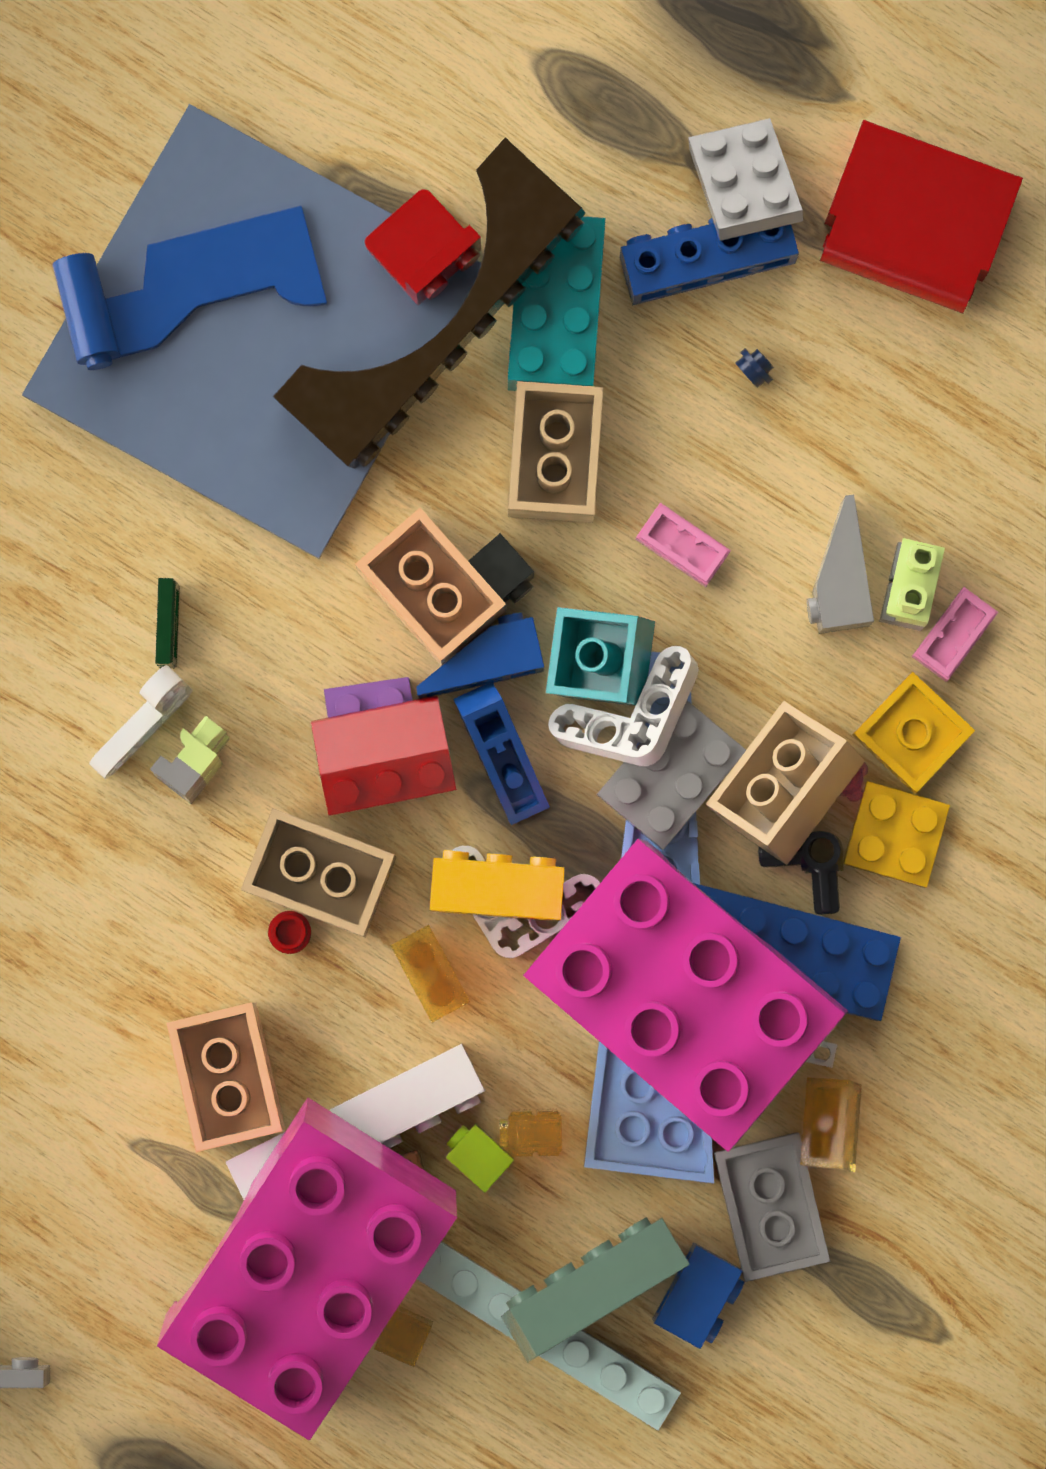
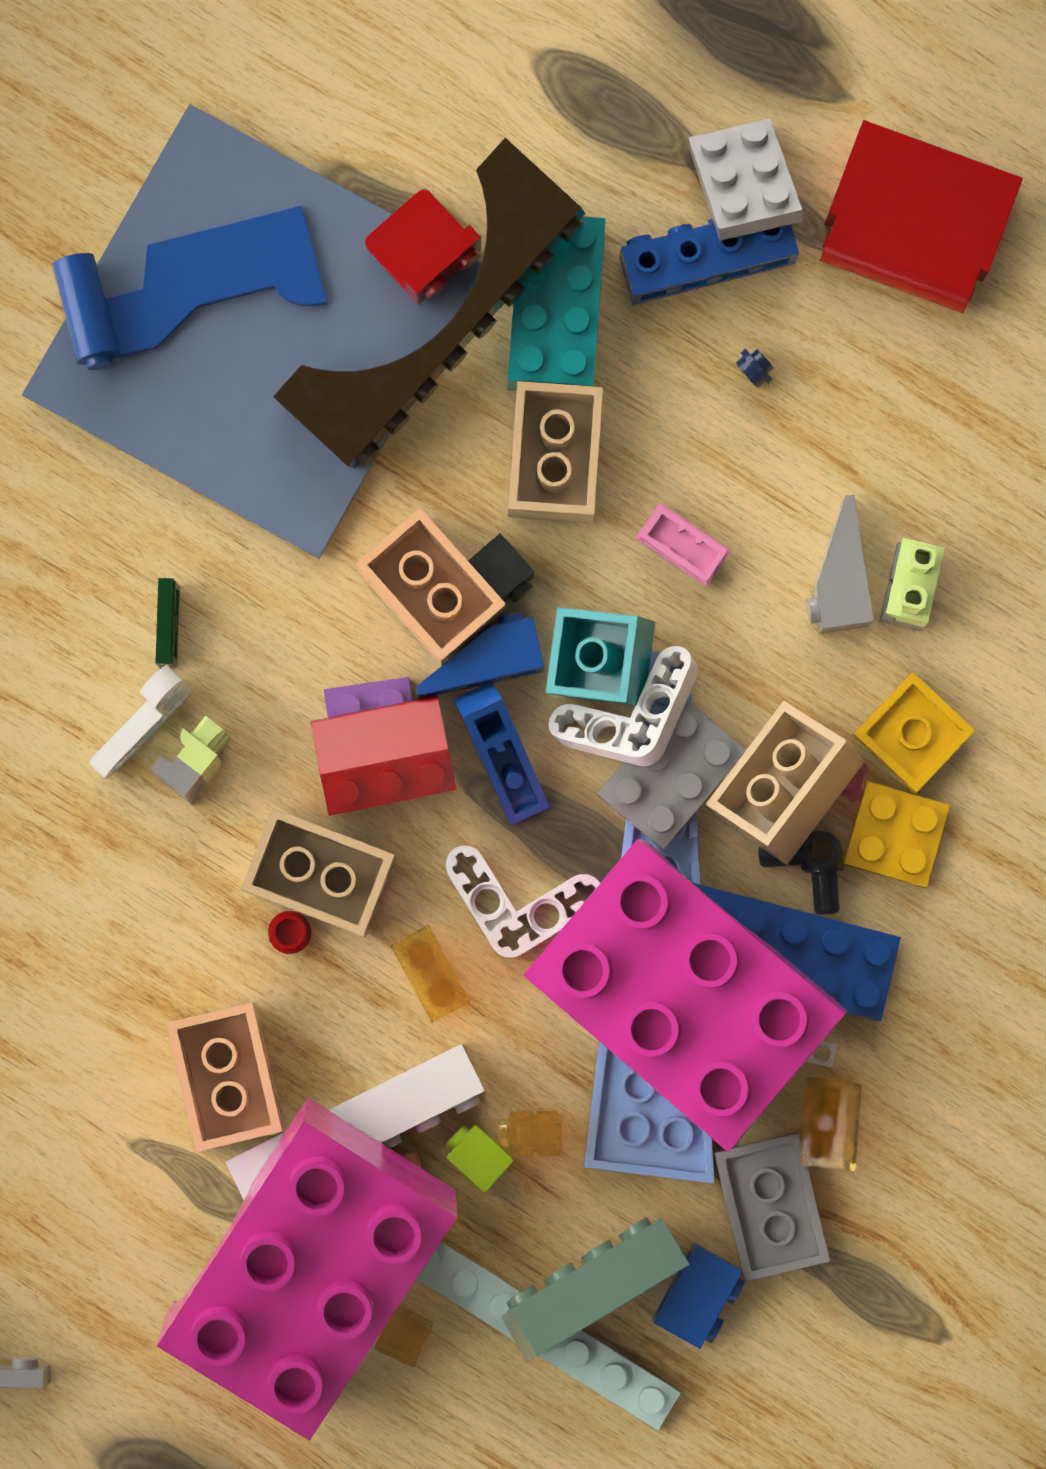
(497, 886): yellow brick -> none
(954, 634): bright pink plate -> none

